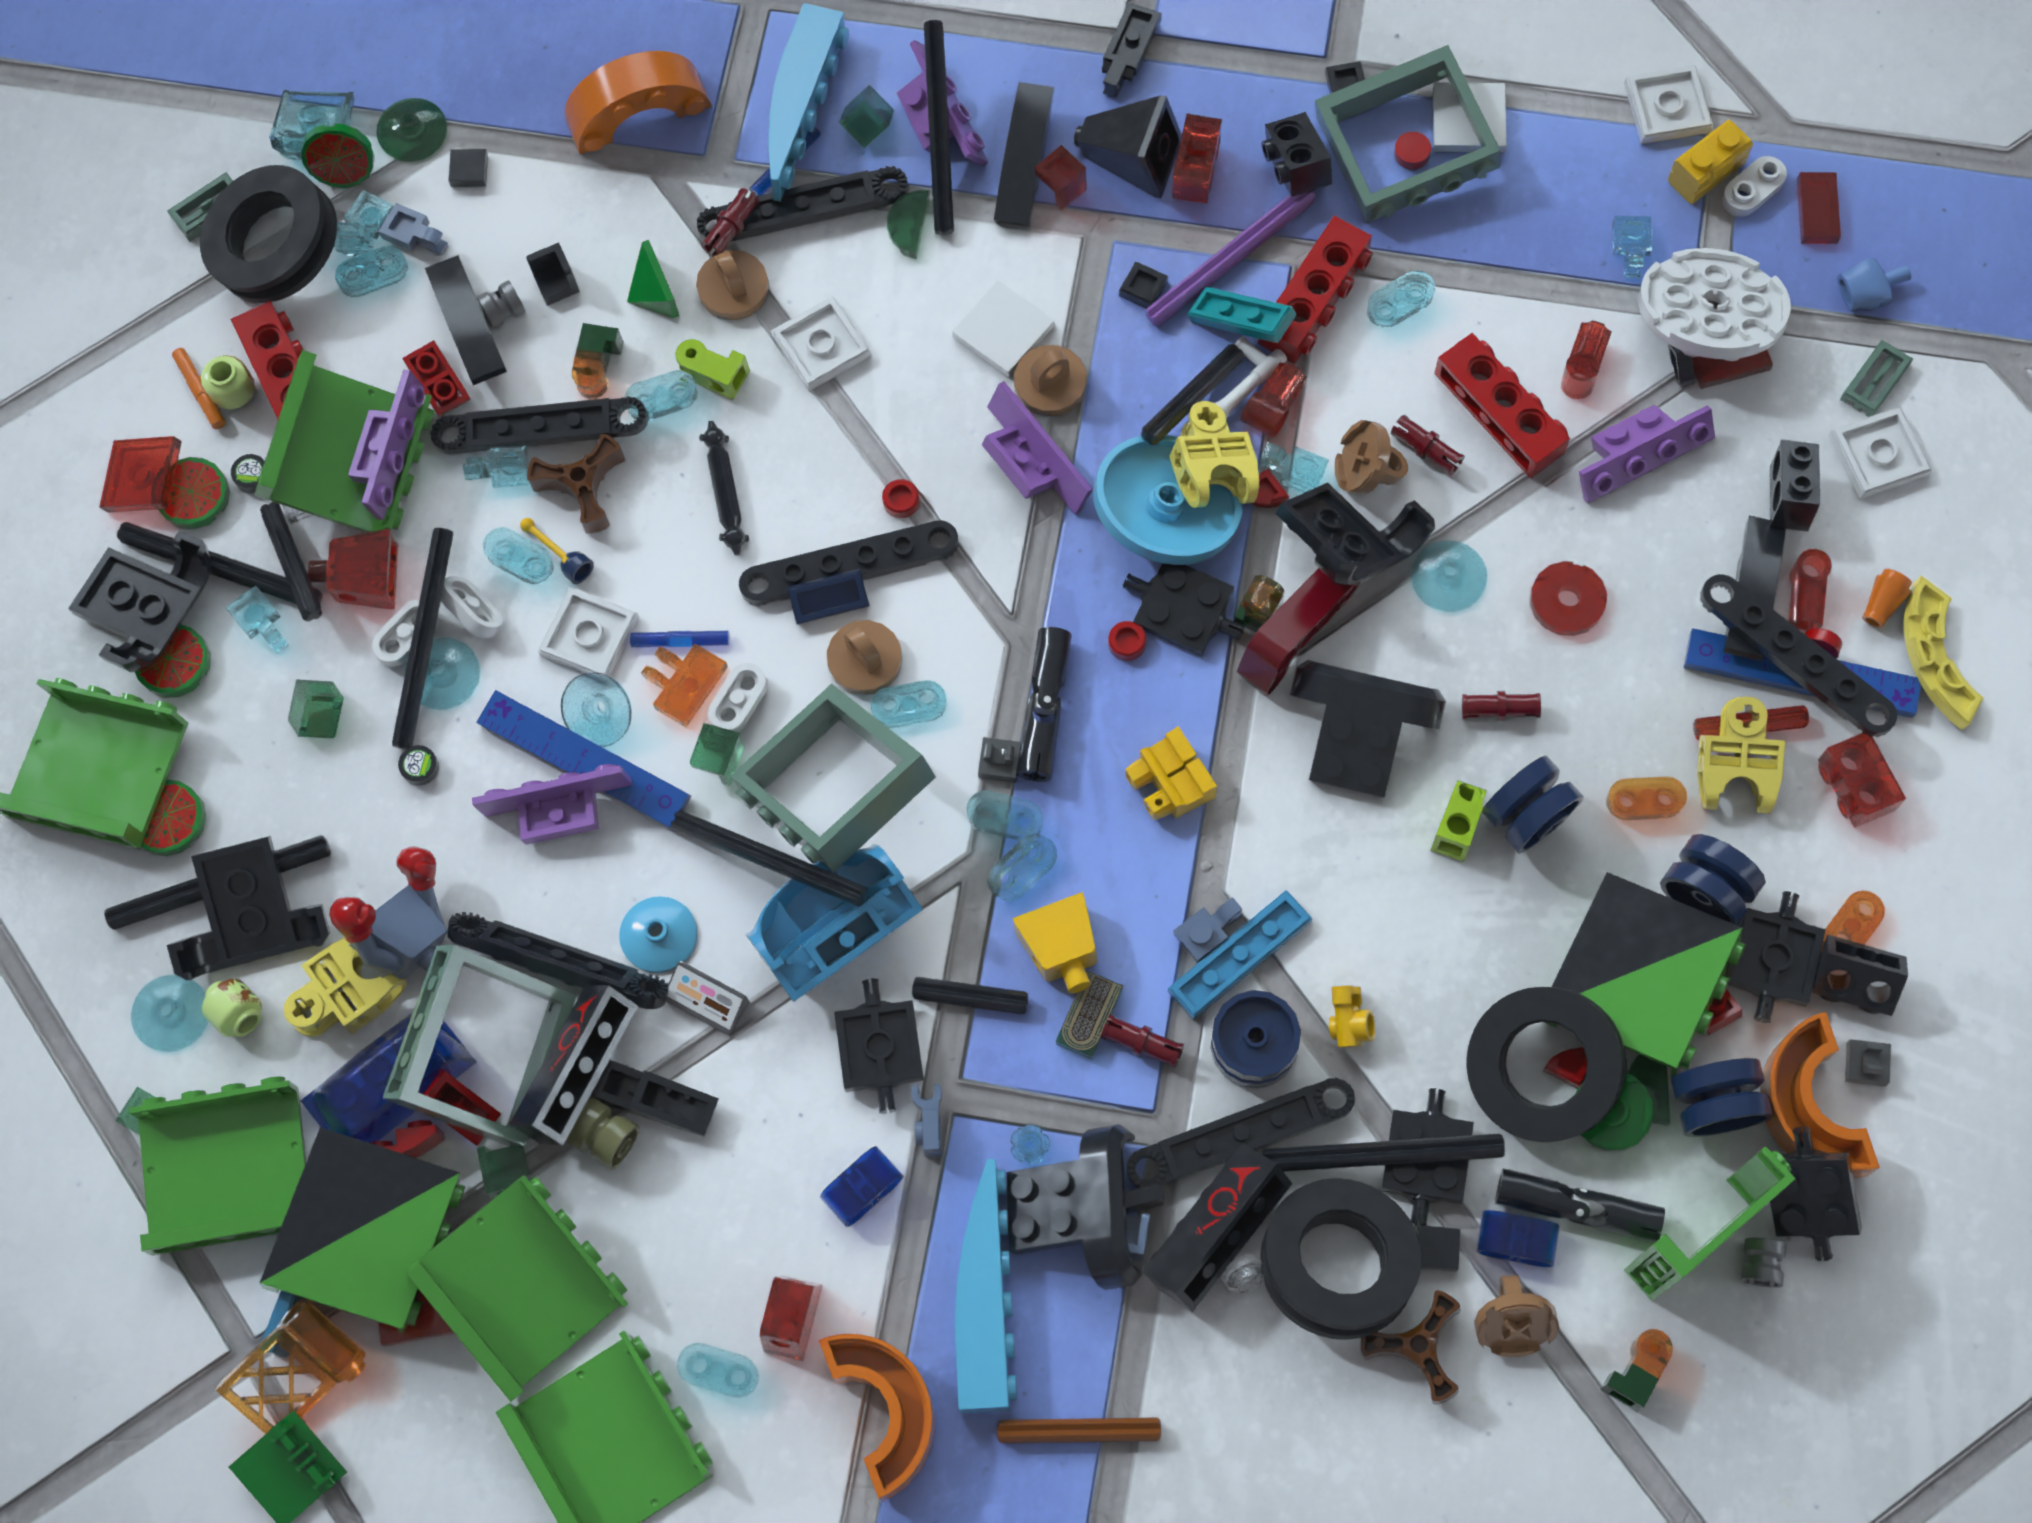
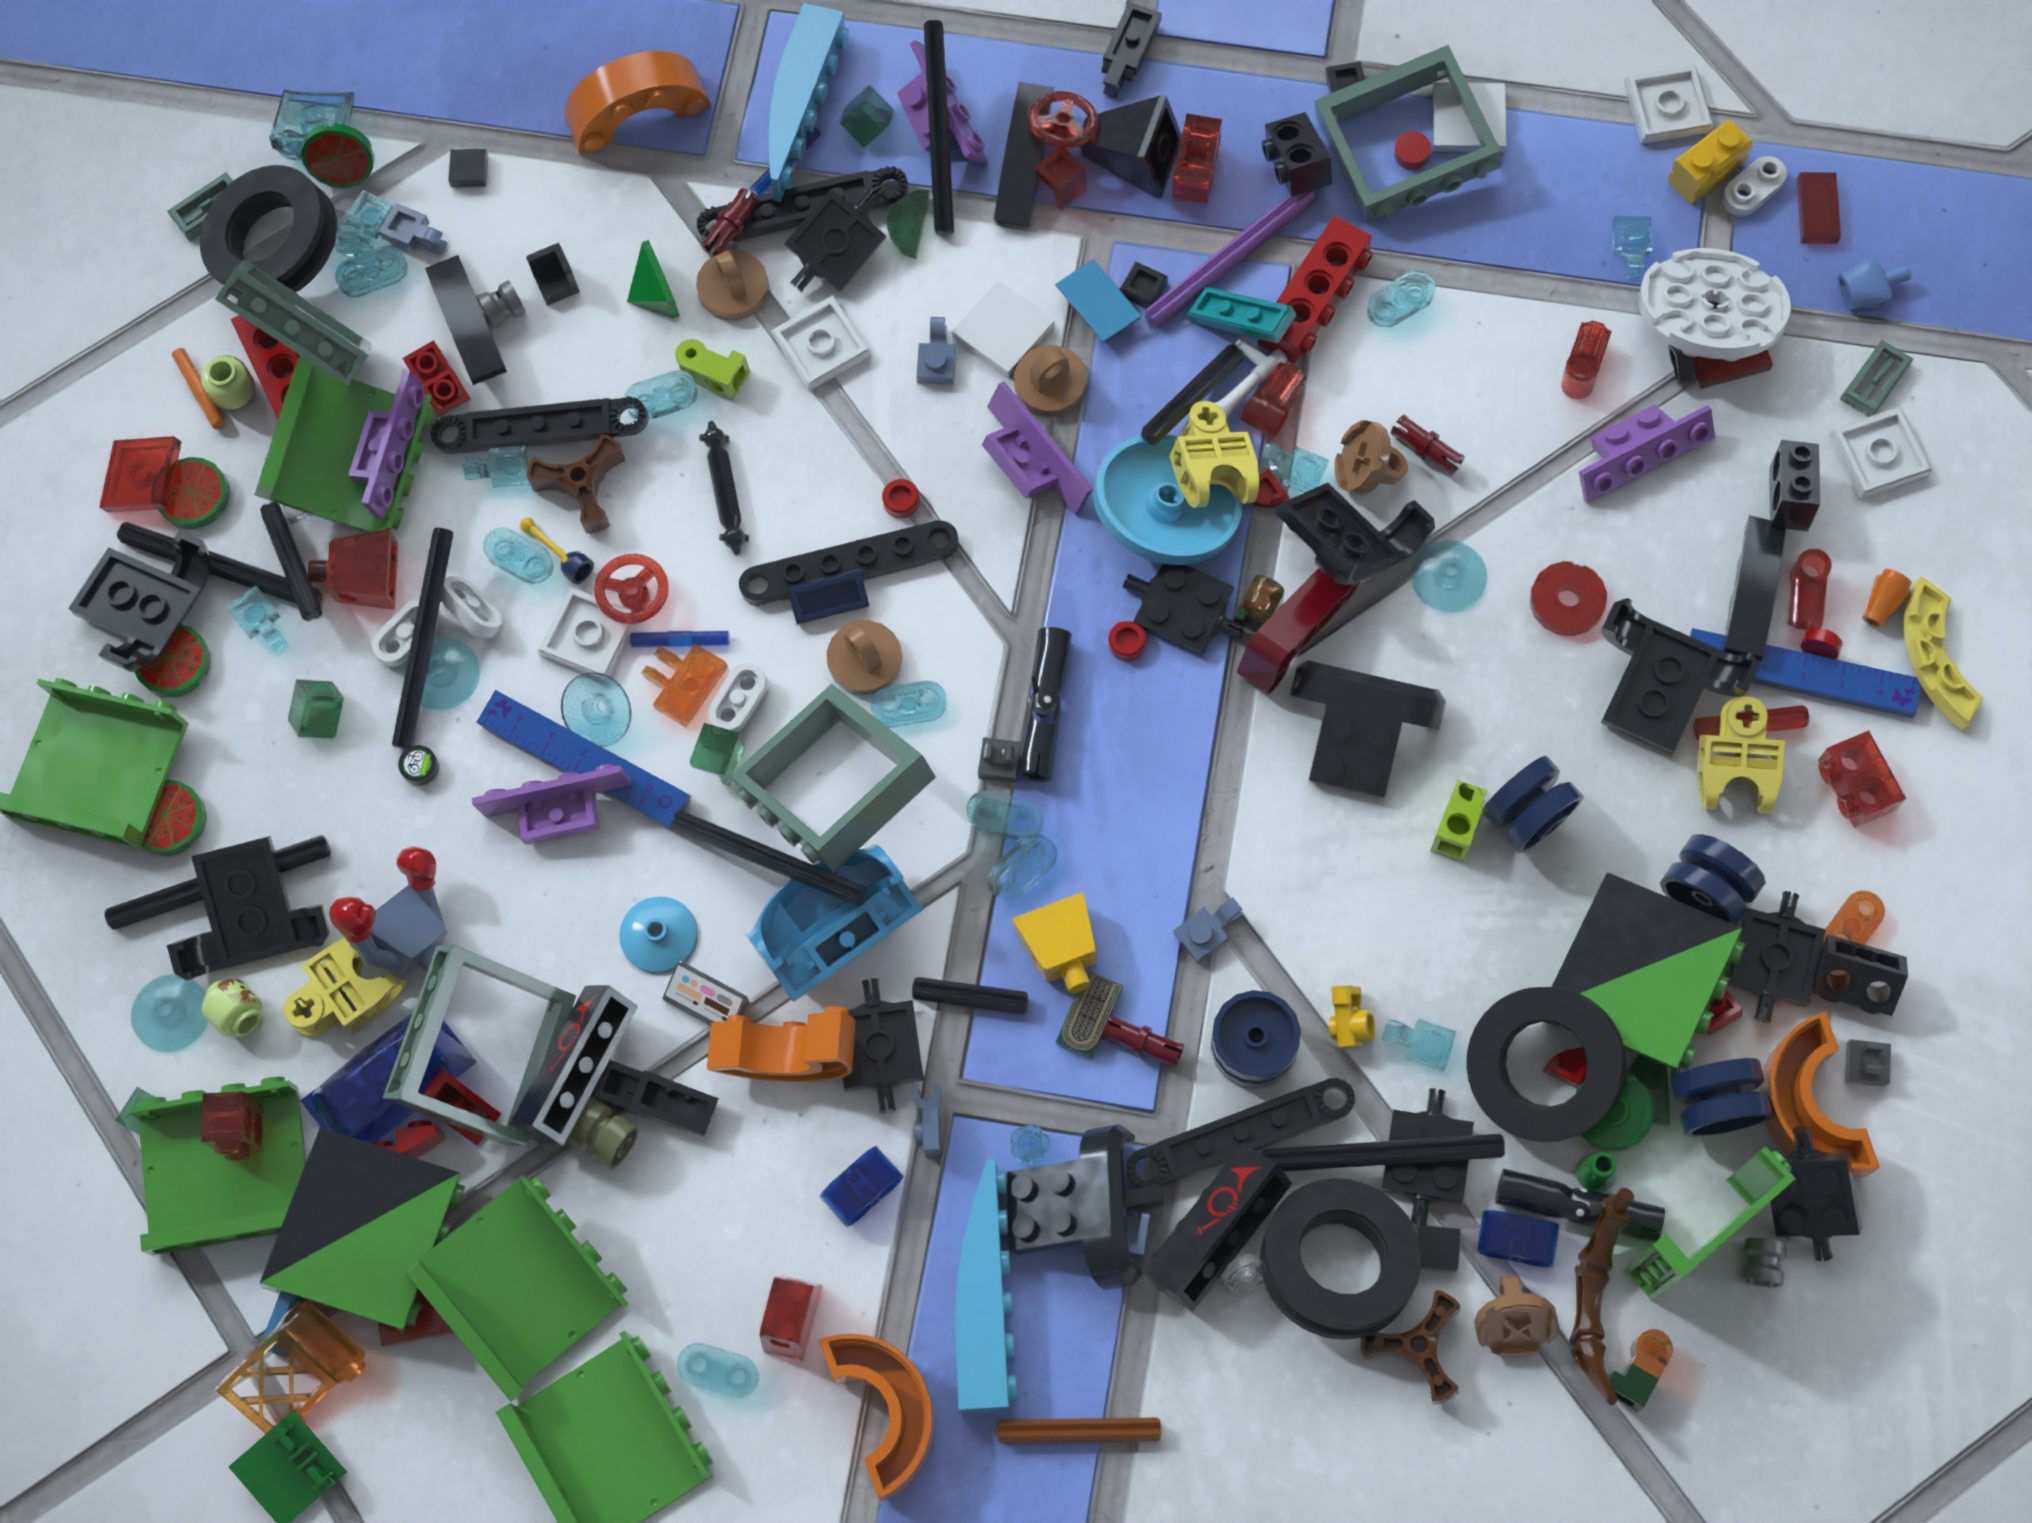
(232, 1124): none -> clear red brick
(247, 471): tile -> none
(294, 321): none -> sand green window
(416, 140): clear green dish -> none
(502, 1168): clear green panel -> none
(555, 959): black plate -> none
(592, 358): leg -> none
(637, 601): none -> clear red piece
(787, 1052): none -> orange brick
(835, 240): none -> black plate
(936, 358): none -> sand blue plate
(1061, 127): none -> clear red piece
(1098, 301): none -> dark azure piece
(1176, 774): yellow hips -> none
(1239, 955): dark azure tile -> none
(1426, 1043): none -> clear light blue plate
(1501, 705): dark red pin -> none
(1504, 424): red brick -> none
(1590, 1282): none -> reddish brown animal
(1591, 1177): none -> green cone
(1644, 798): clear orange plate -> none
(1666, 677): none -> black piece
(1798, 655): black plate -> none

